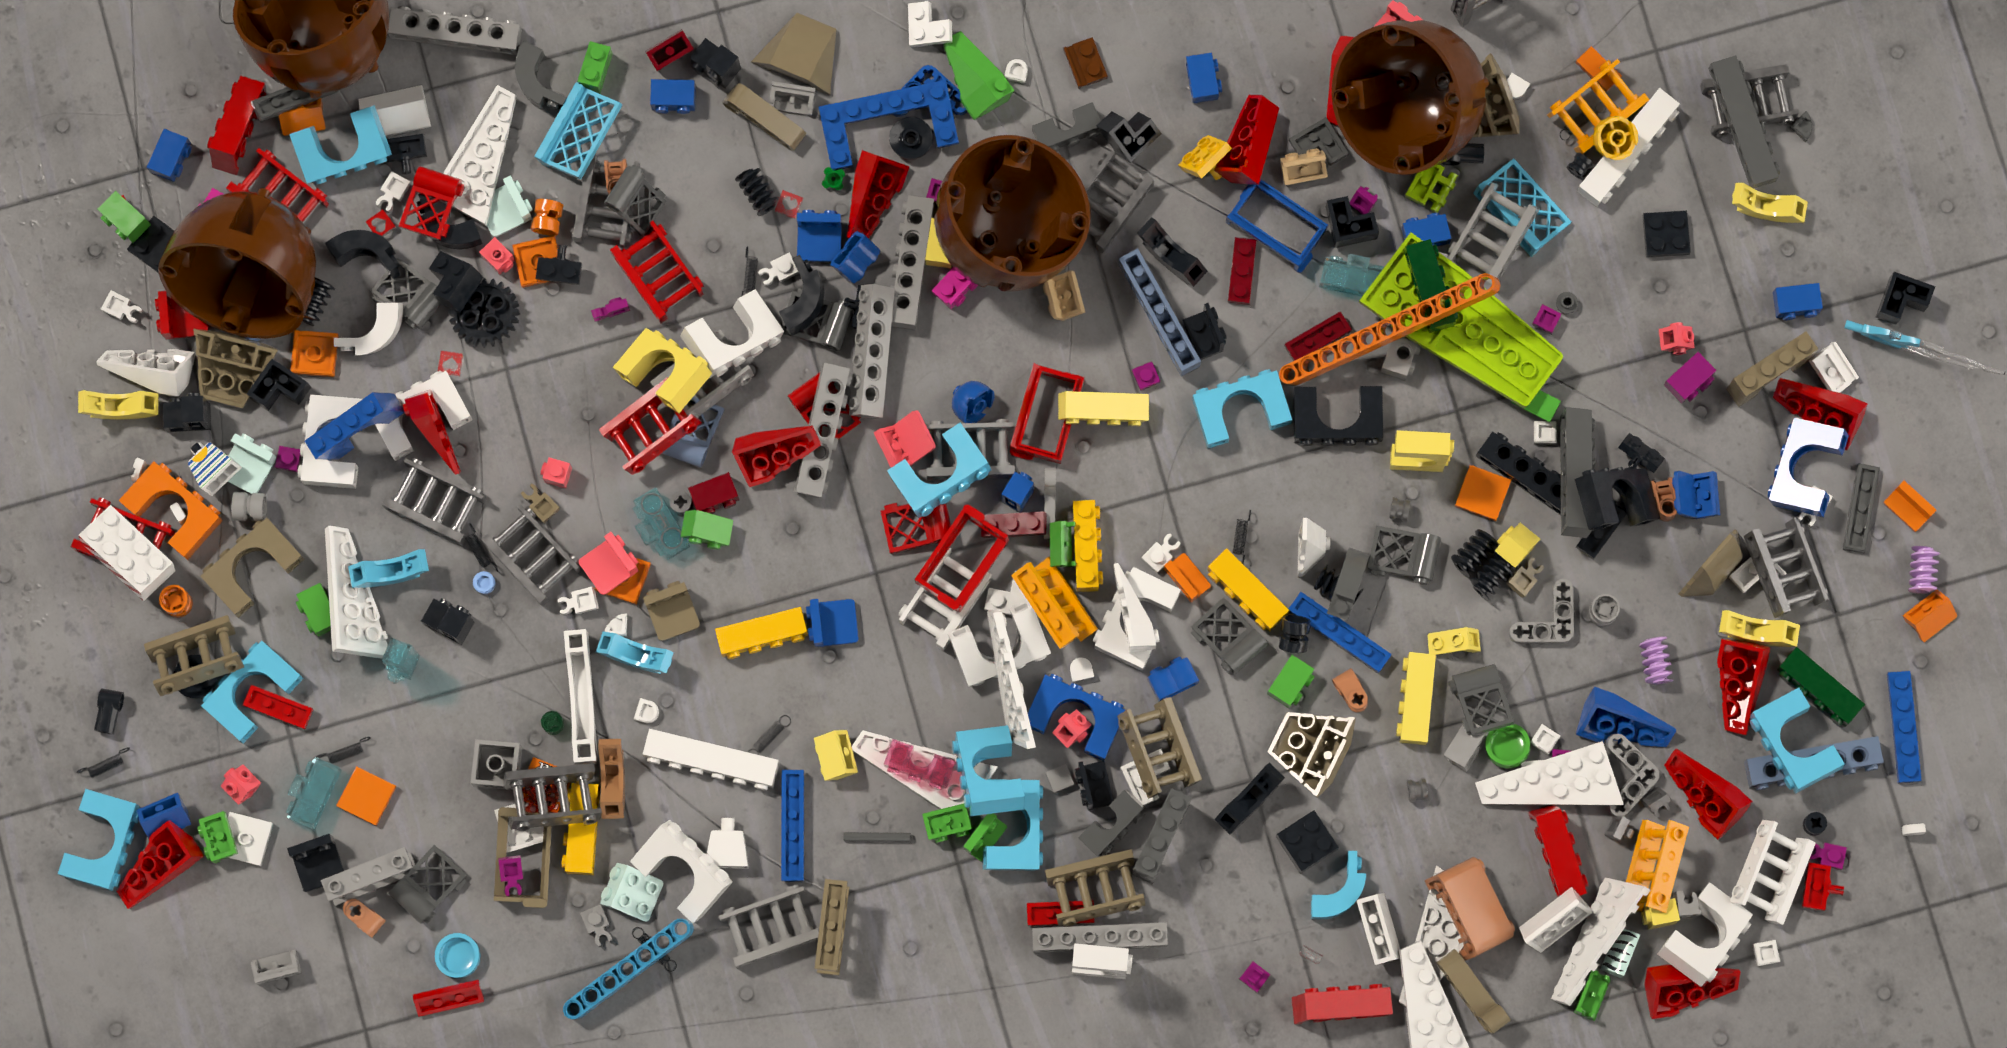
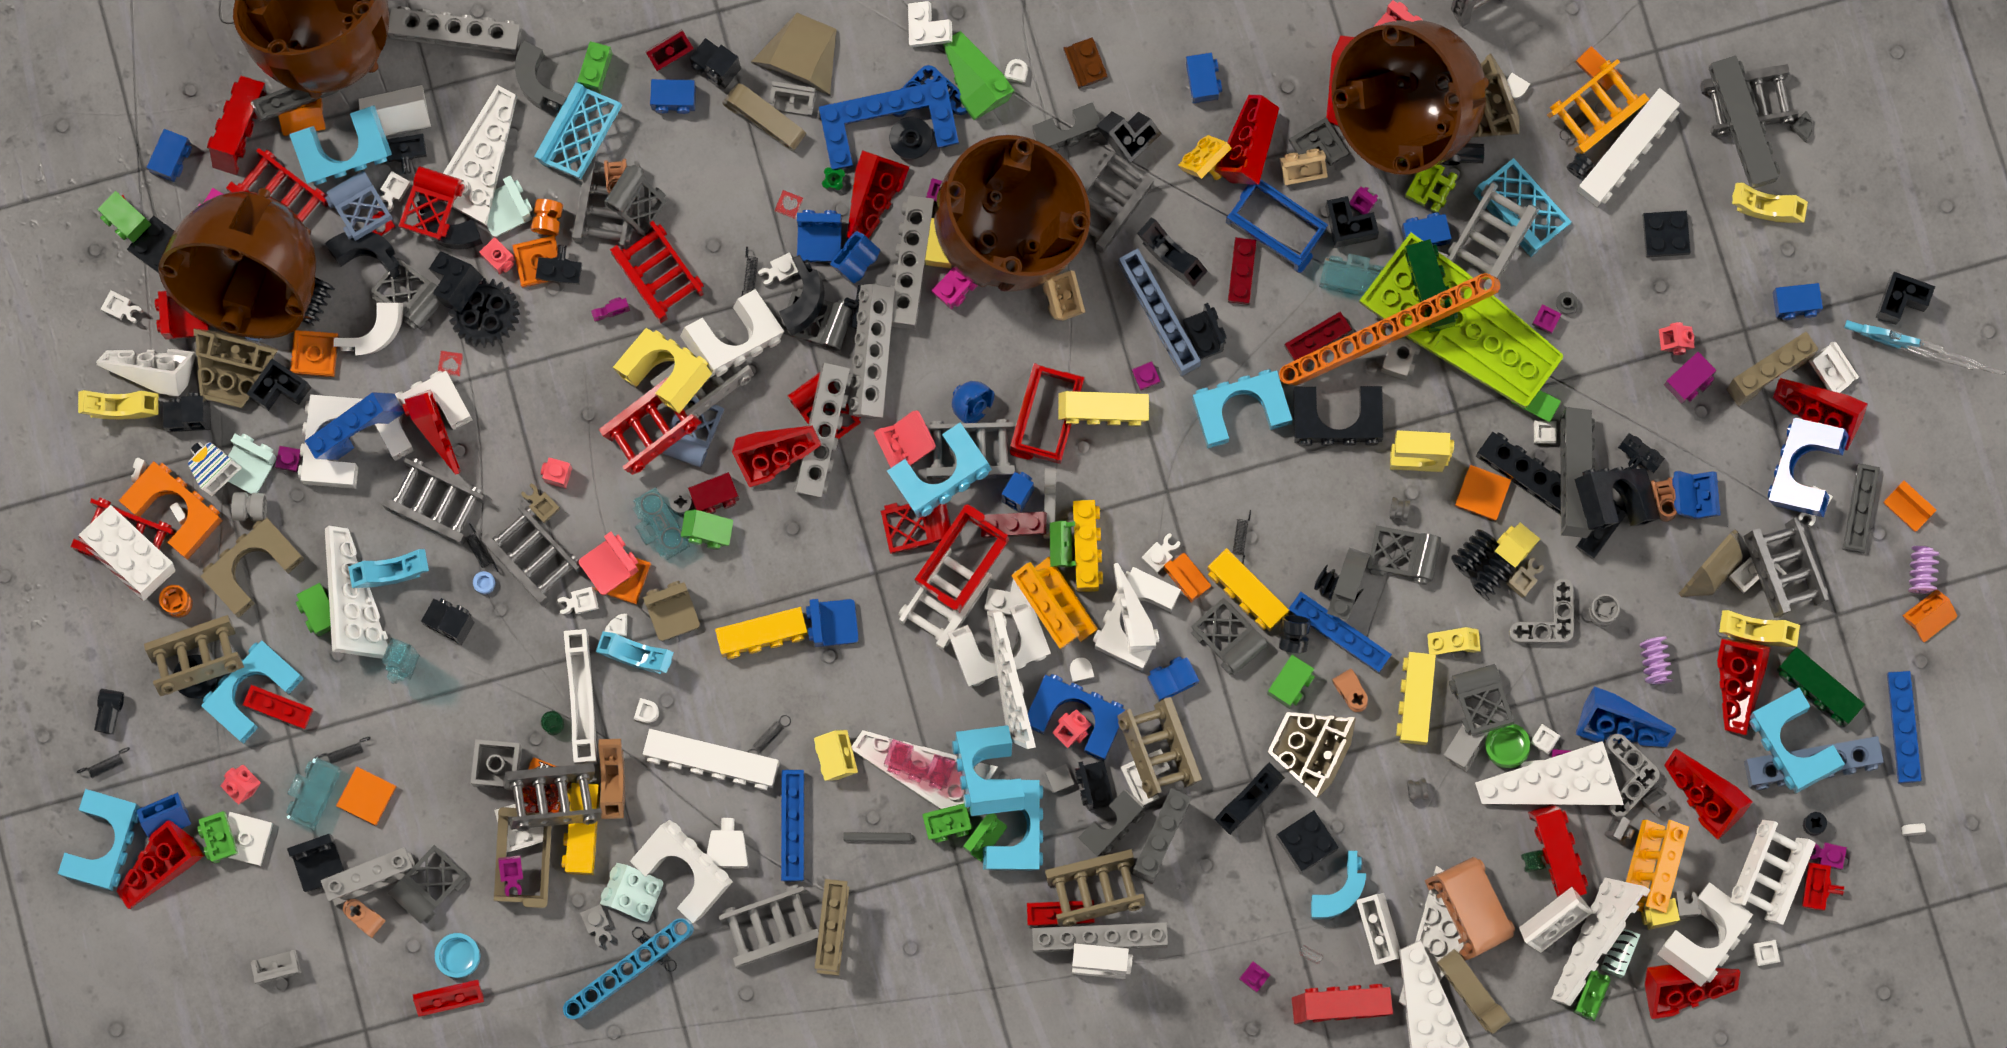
(352, 194): none -> sand blue piece
(757, 191): black piece -> none
(1311, 545): white wedge -> none
(1533, 861): none -> clear green wheel
(1615, 137): yellow cylinder -> none

